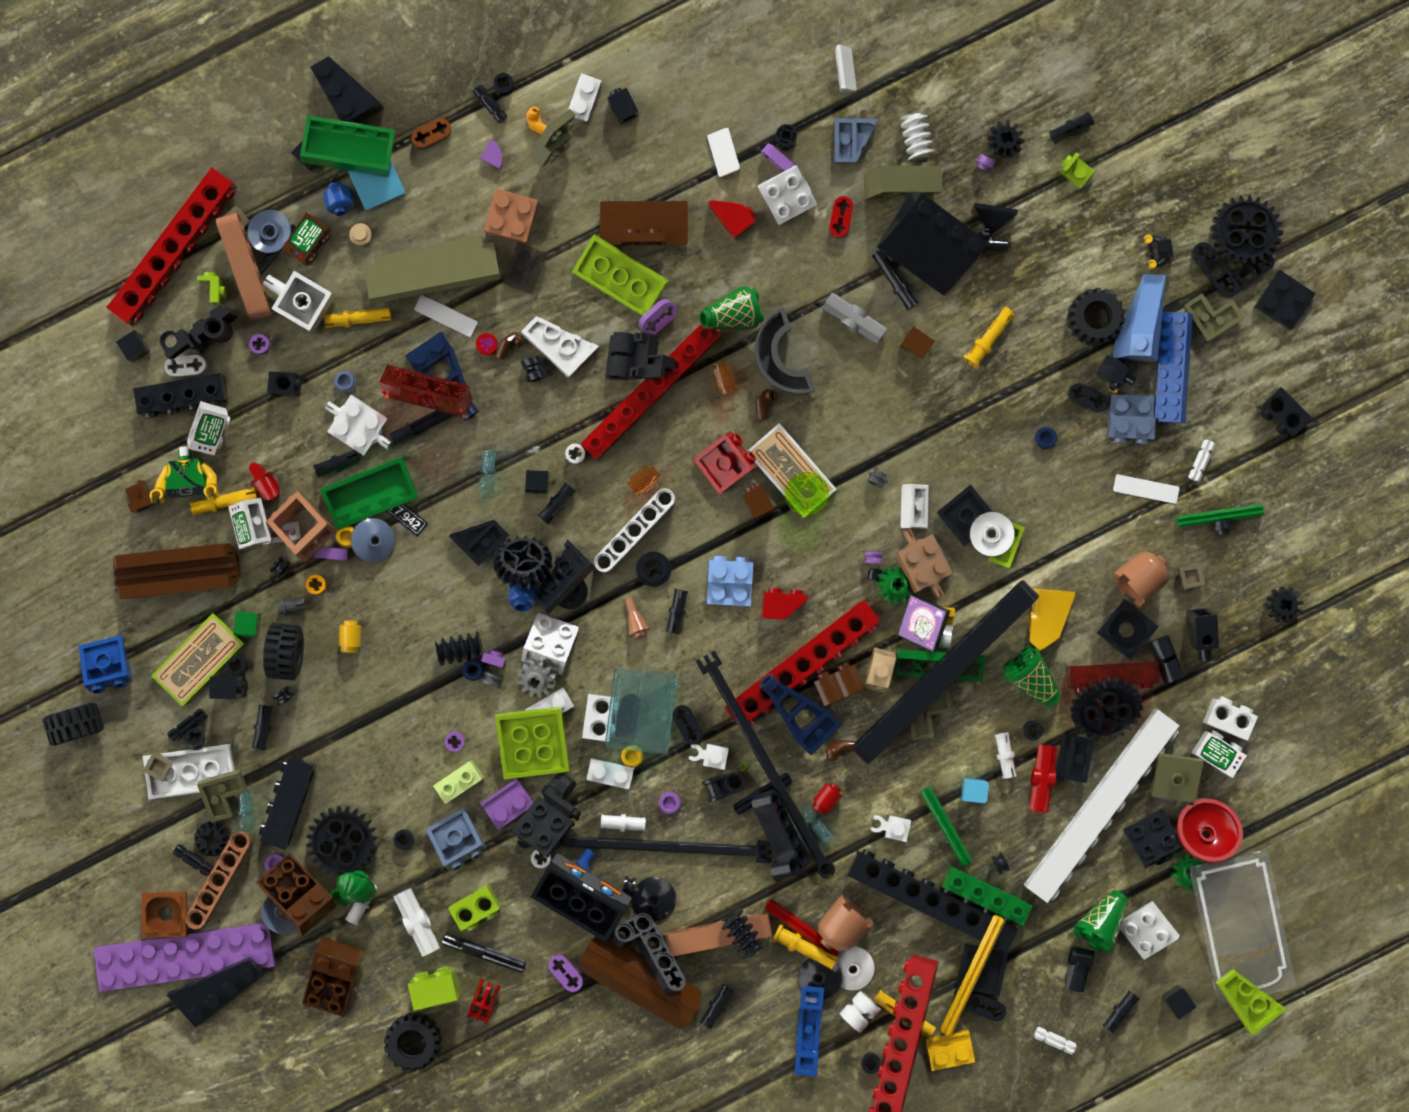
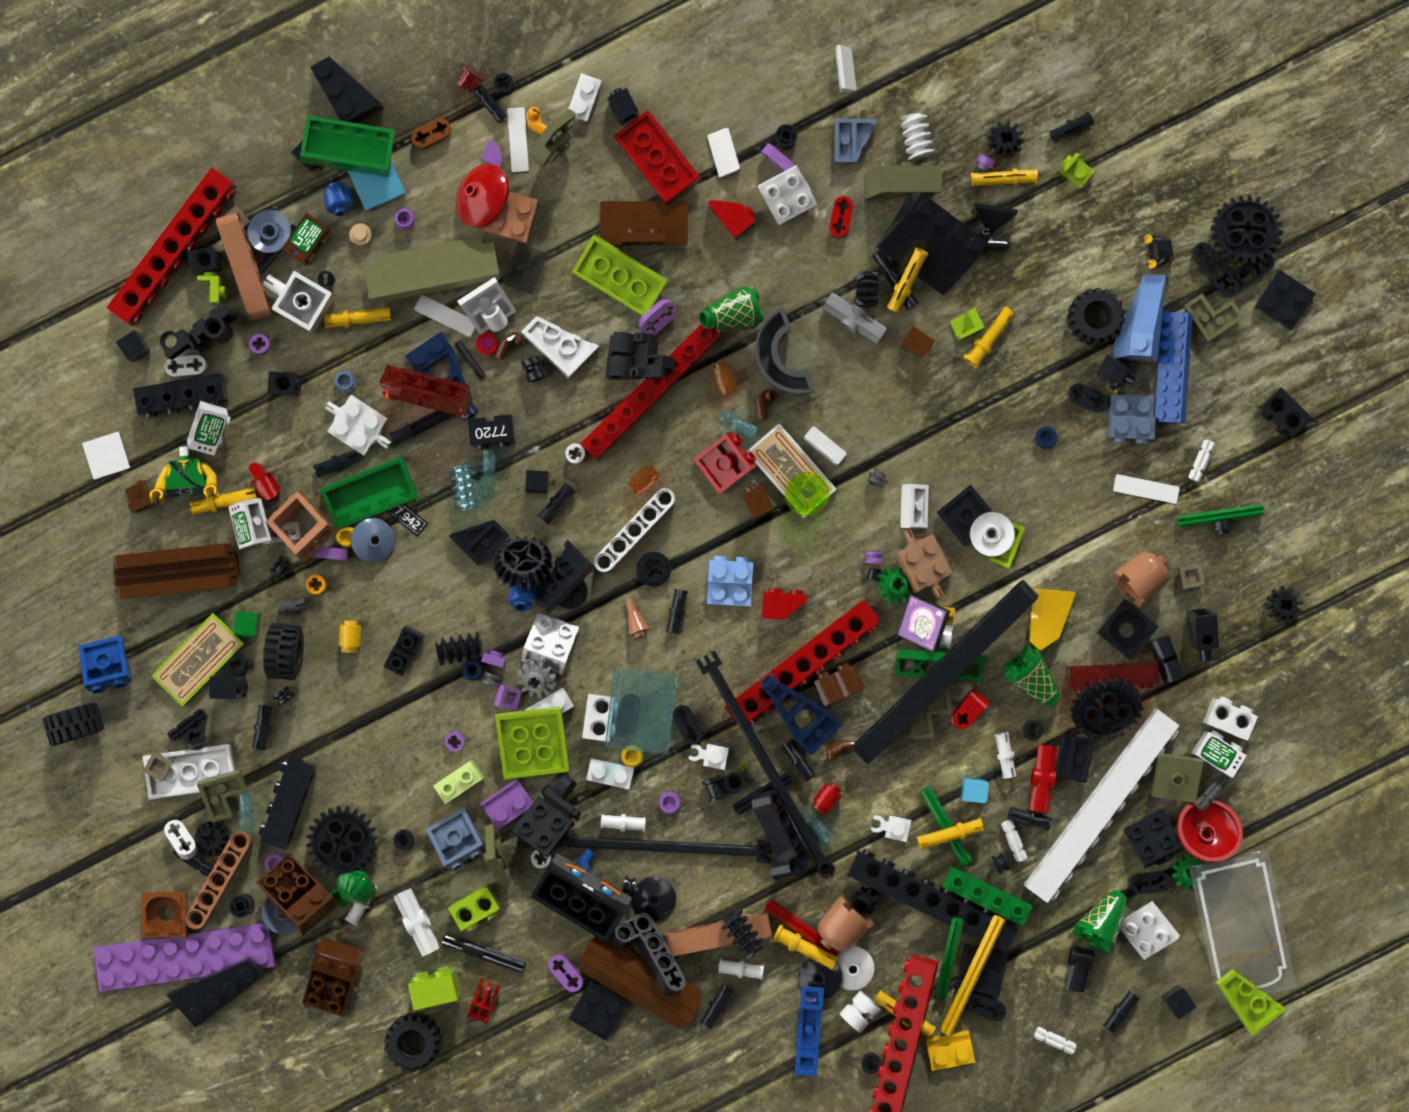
(106, 455): none -> white sticker
(184, 837): none -> white beam
(195, 260): none -> black brick
(244, 902): none -> black wheel
(331, 279): none -> black hinge
(398, 218): none -> medium lavender plate
(404, 650): none -> black slope
(464, 487): none -> clear light blue piece
(468, 78): none -> clear red piece
(470, 359): none -> black piece
(482, 195): none -> red dish
(486, 433): none -> black brick
(487, 307): none -> white plate
(493, 855): none -> olive plate
(508, 697): none -> medium lavender plate
(518, 139): none -> white sticker
(598, 1010): none -> black plate
(657, 157): none -> red tile
(727, 418): none -> clear light blue pin
(741, 969): none -> white pin
(798, 760): none -> black axle
(824, 445): none -> white slope
(866, 900): none -> black gear
(867, 289): none -> black gear
(880, 670): tan torso -> none
(918, 257): none -> yellow pin
(949, 958): none -> green axle
(950, 834): none -> yellow pin
(967, 324): none -> lime panel
(972, 706): none -> red piece
(1005, 177): none -> yellow pin
(1014, 840): none -> white axle
(1029, 818): none -> black axle
(1149, 876): none -> black beam
(1211, 793): none -> dark grey axle

